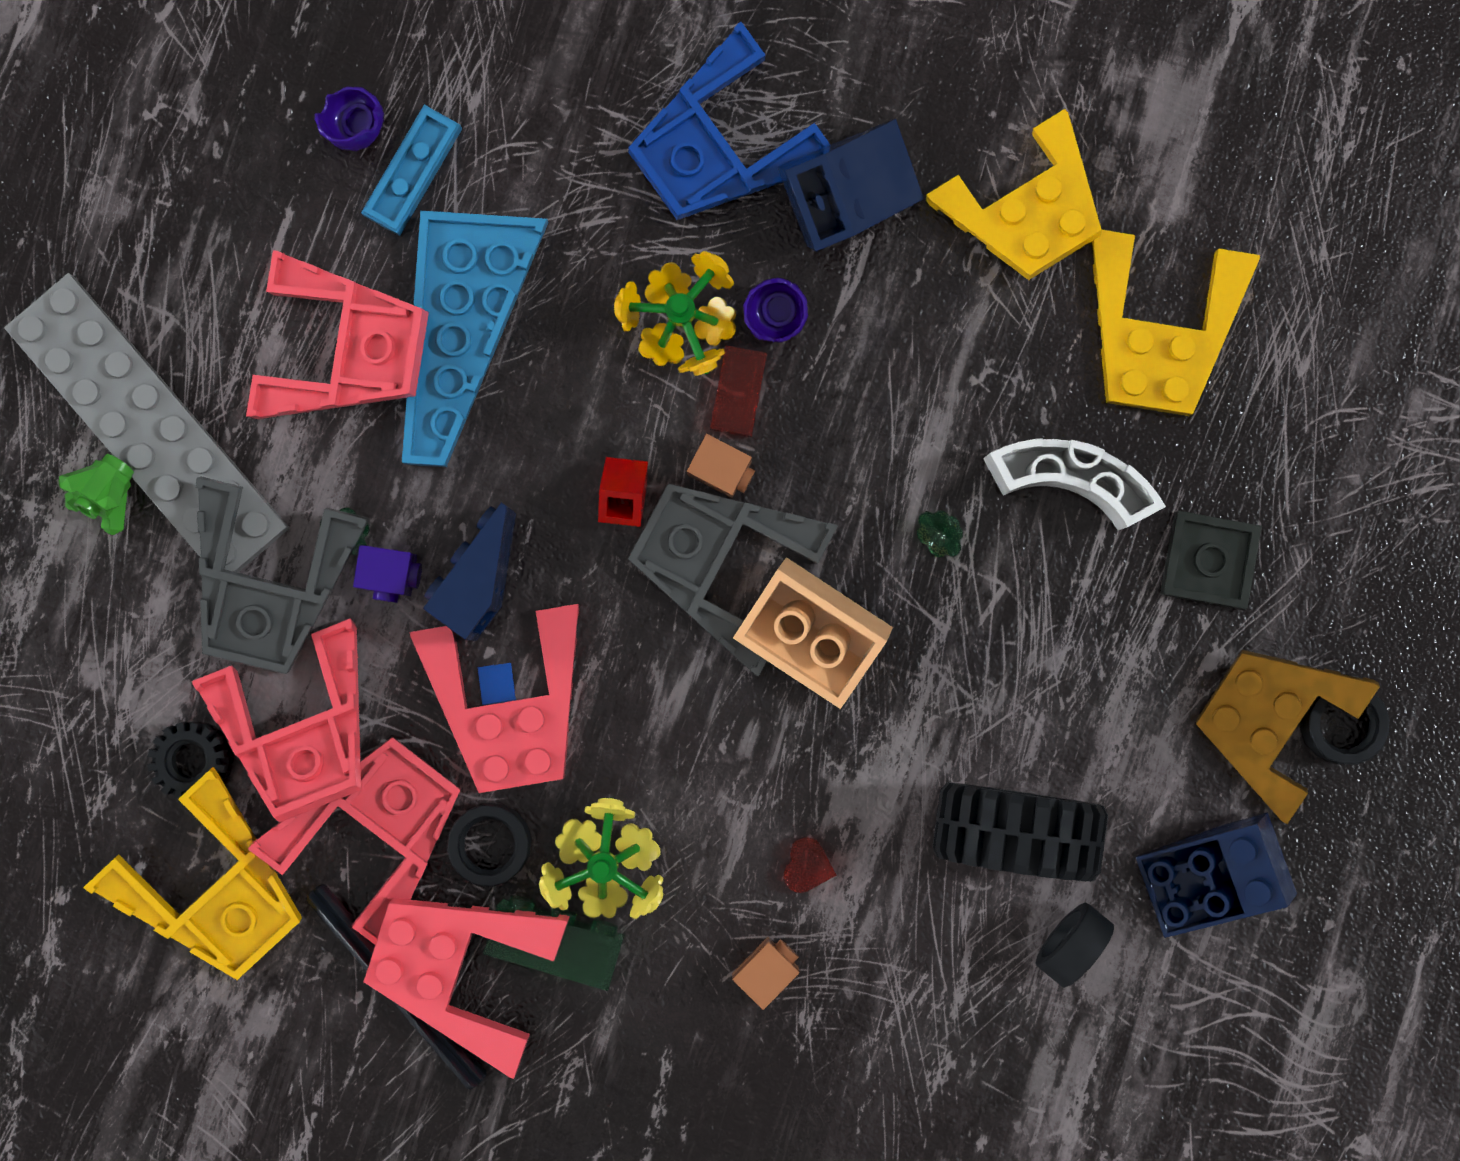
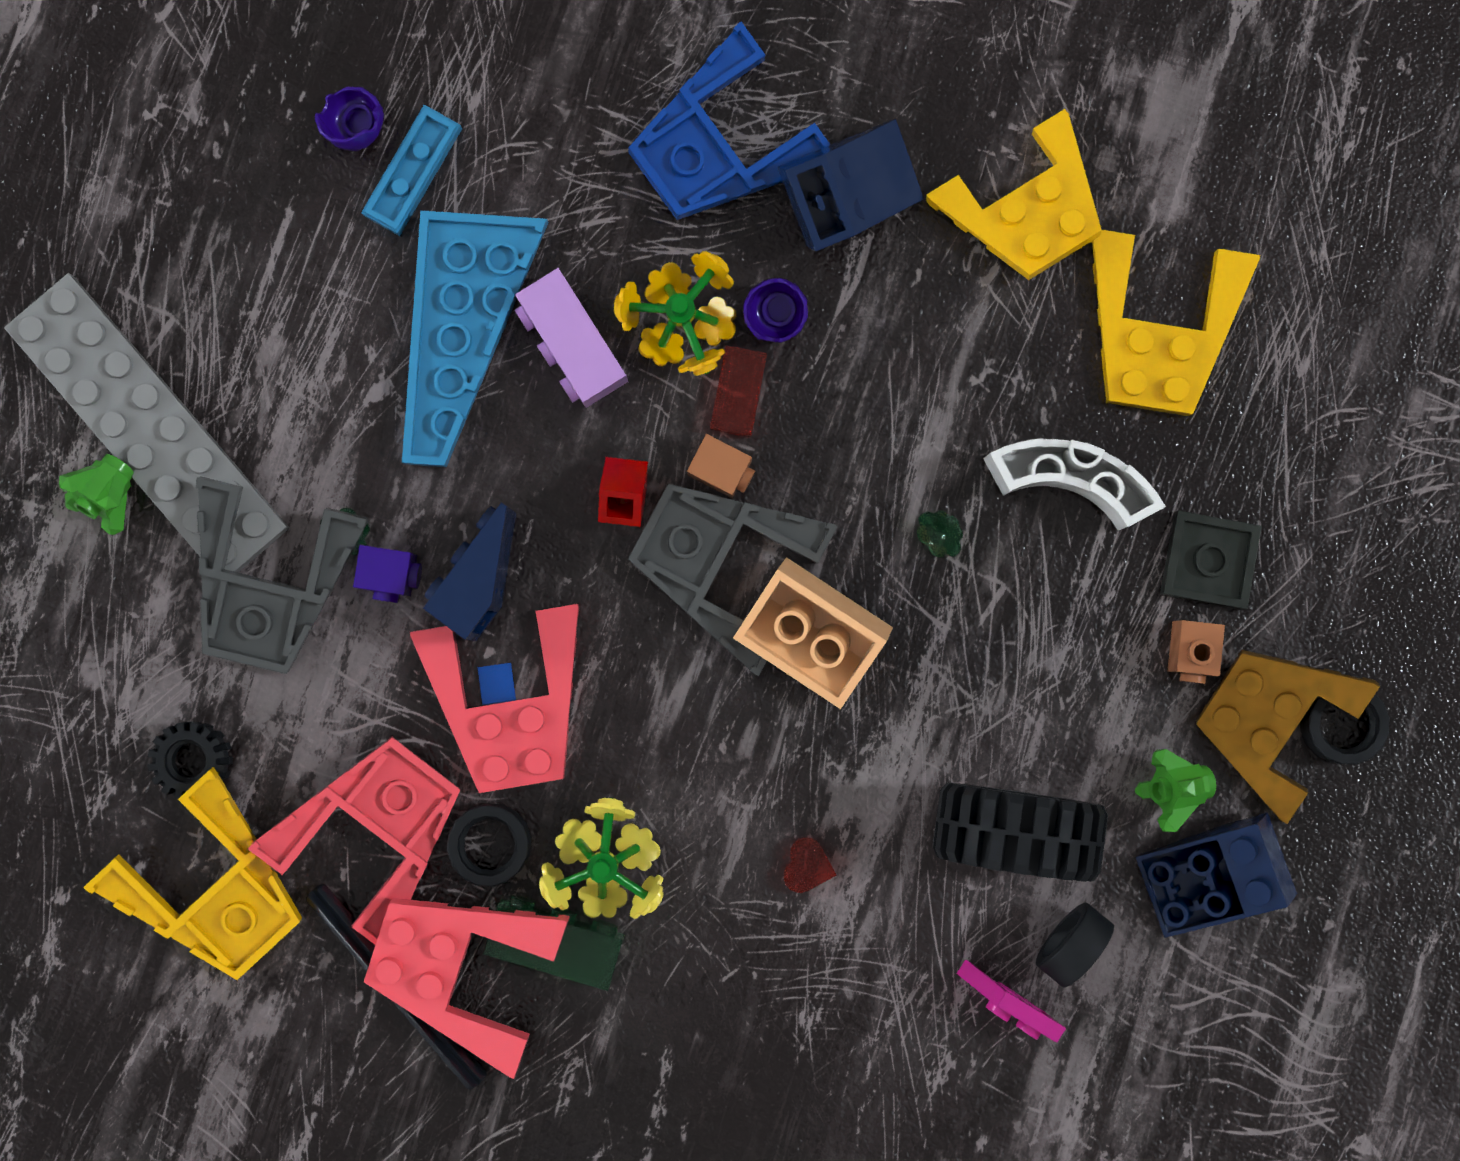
(307, 760): coral wing -> none
(374, 352): coral wing -> none
(569, 339): none -> lavender brick
(767, 971): nougat brick -> none
(1007, 1003): none -> dark pink wing
(1177, 788): none -> bright green rock
(1195, 650): none -> nougat brick

